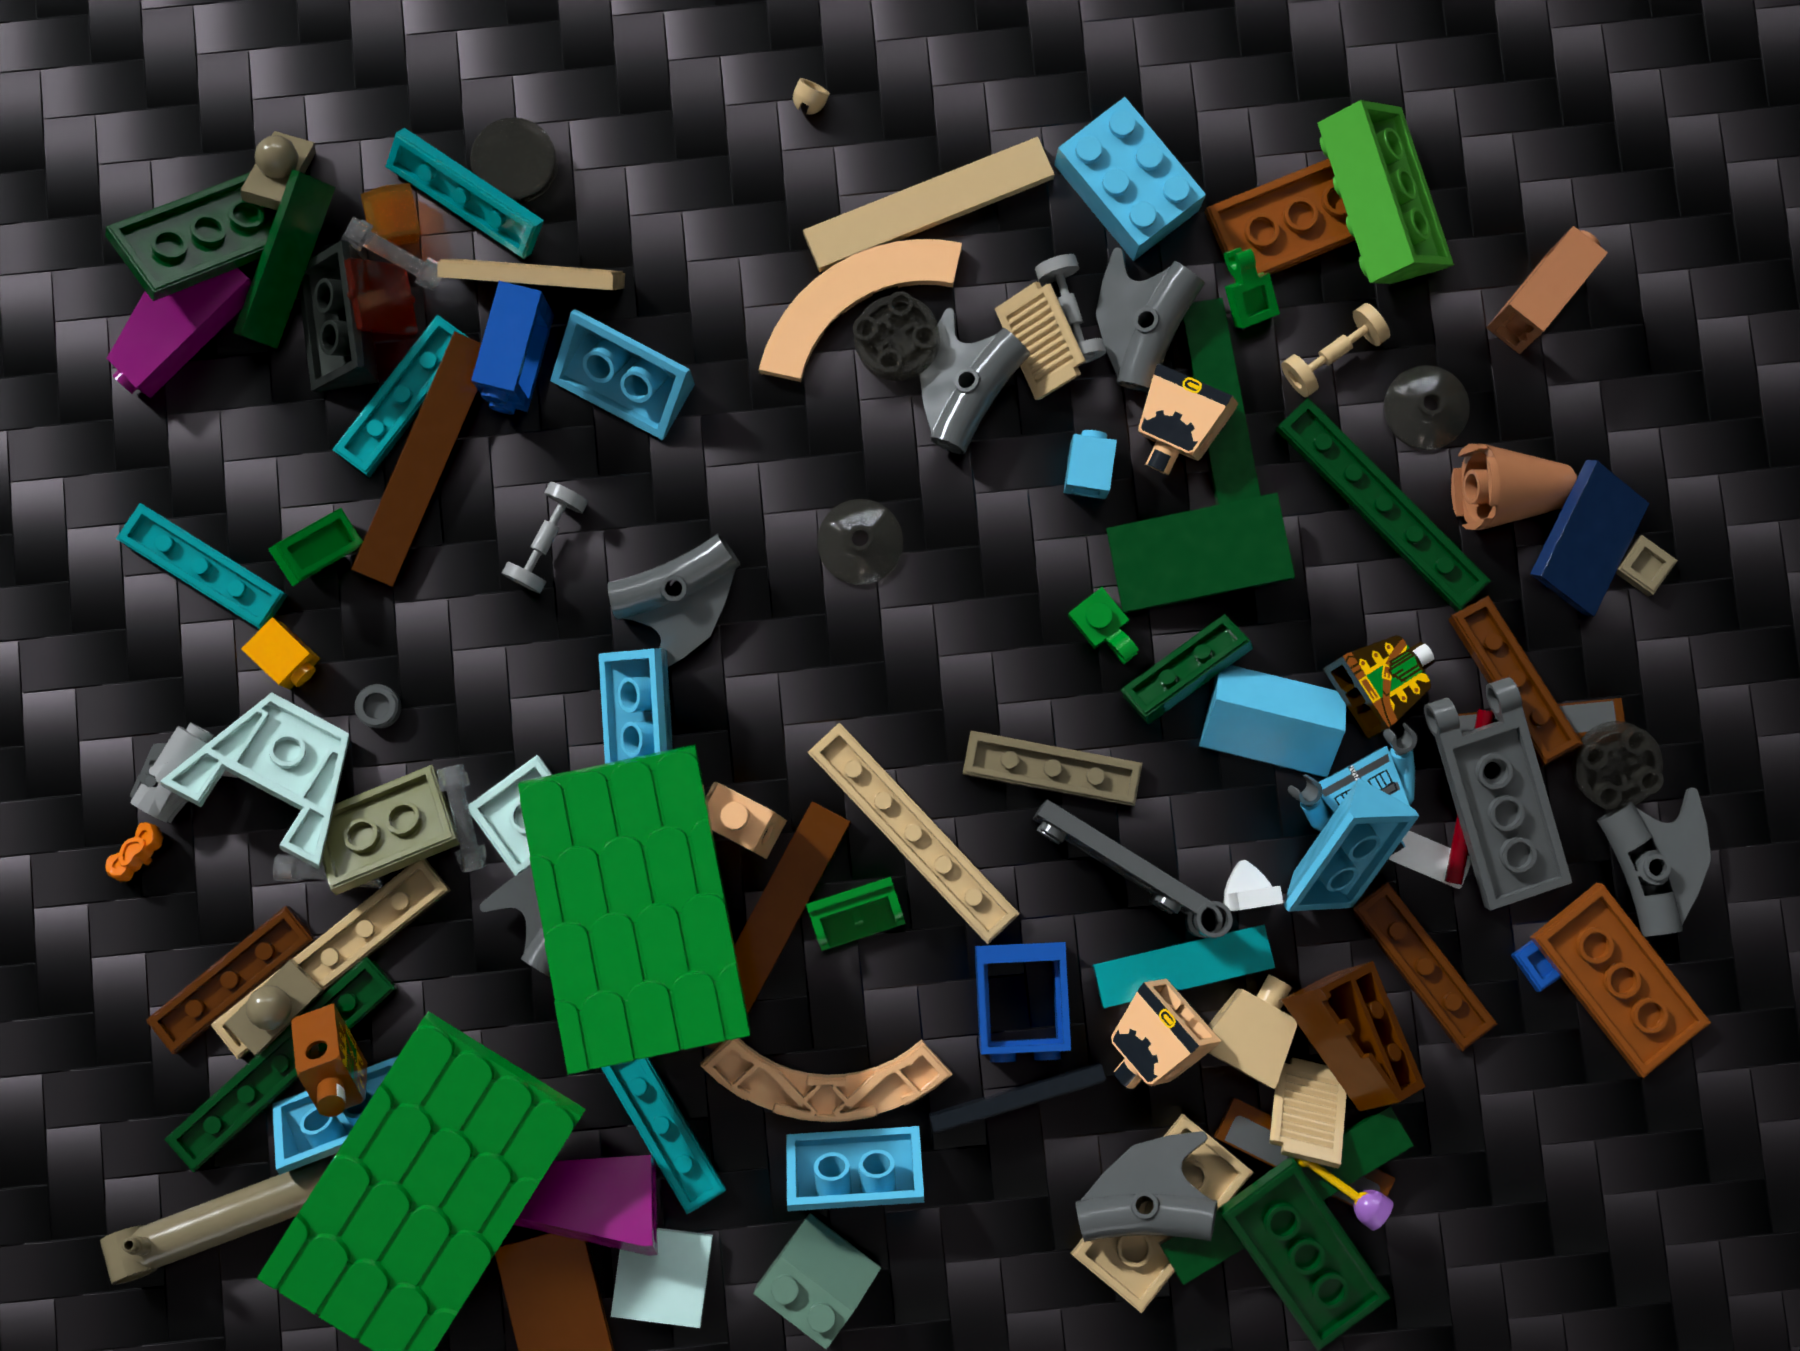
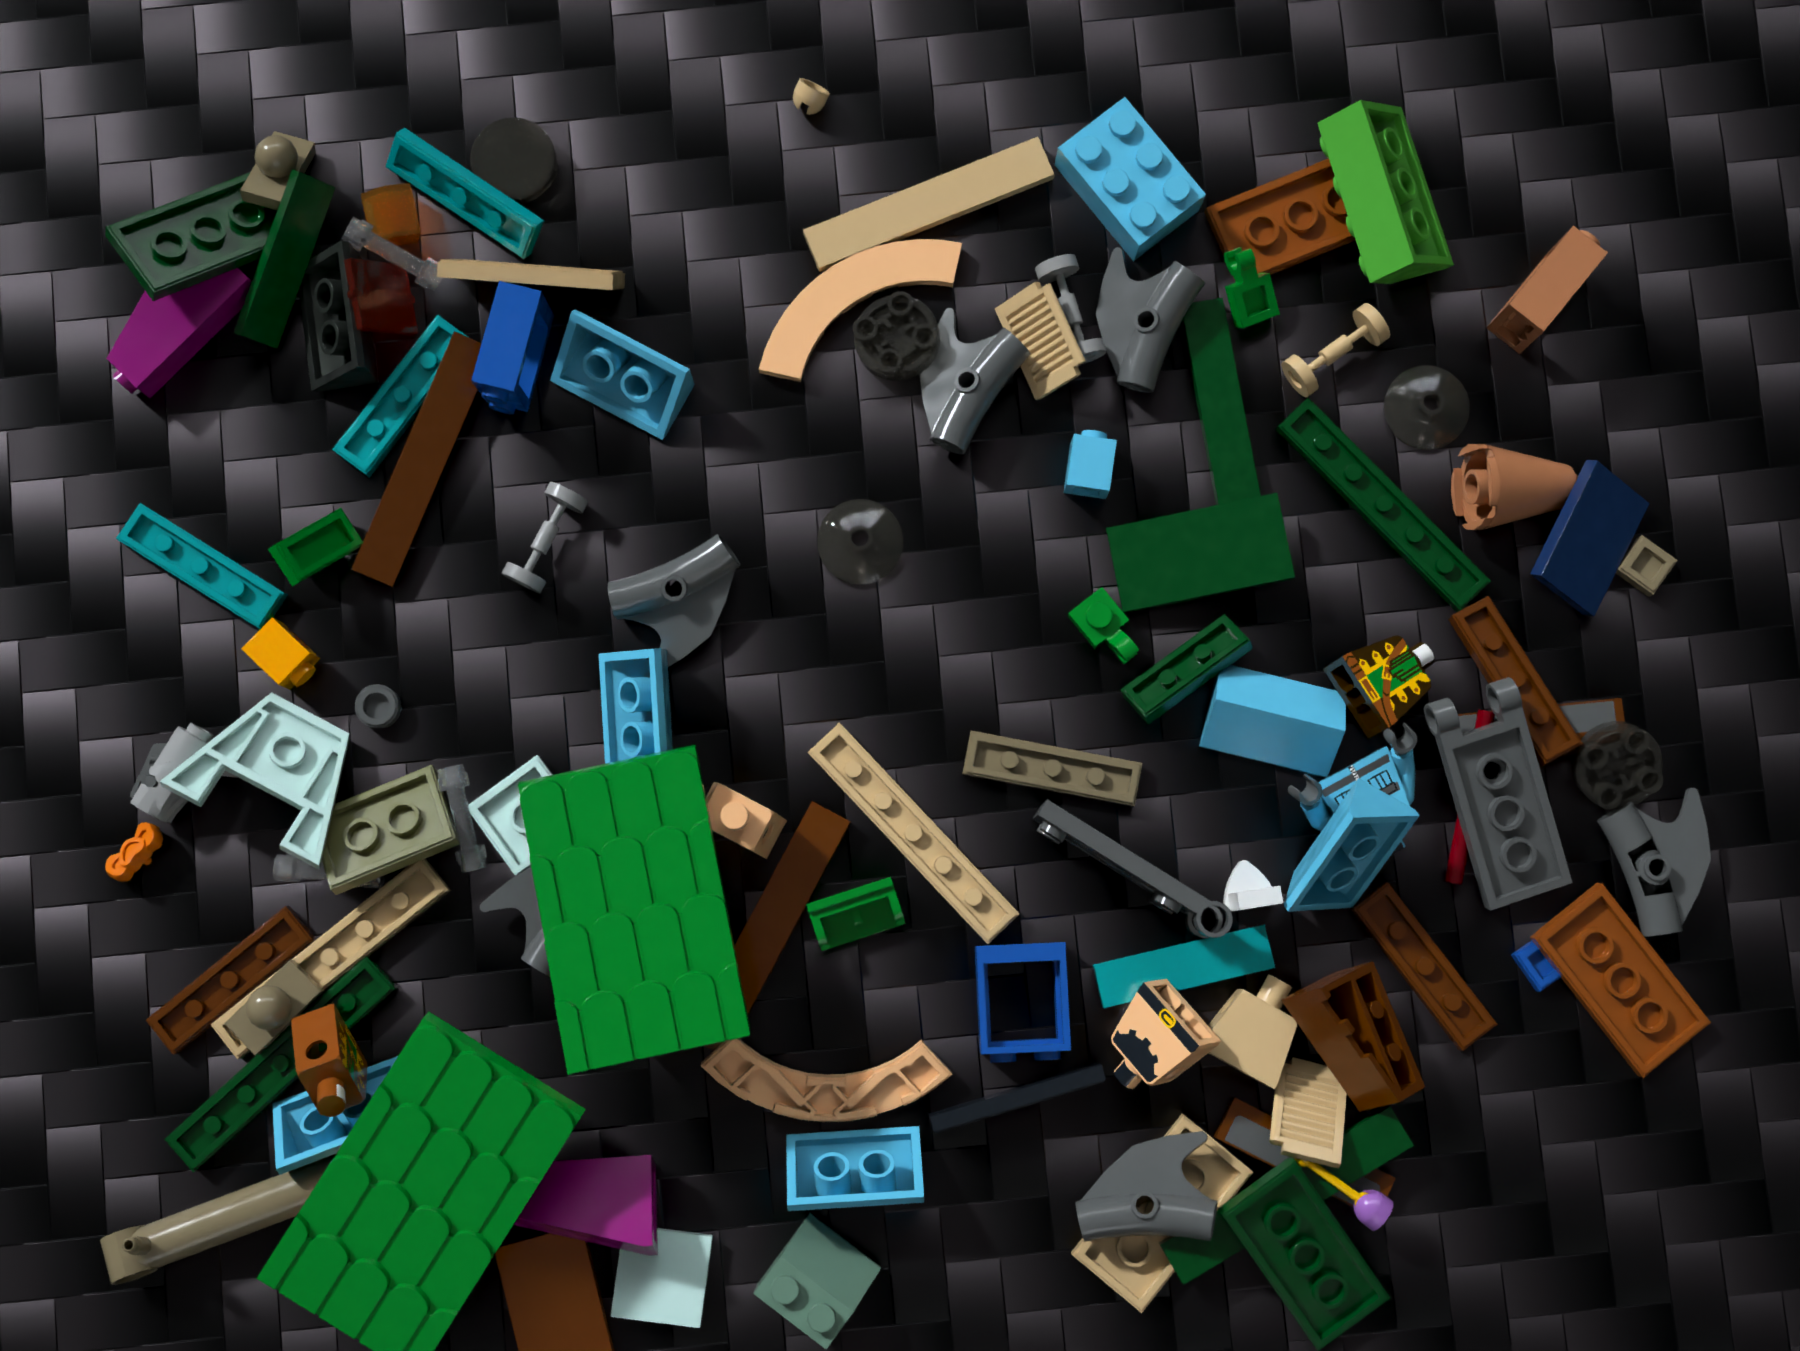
(665, 1132): teal tile -> none
(1182, 417): light nougat torso -> none
(1426, 857): white sticker -> none

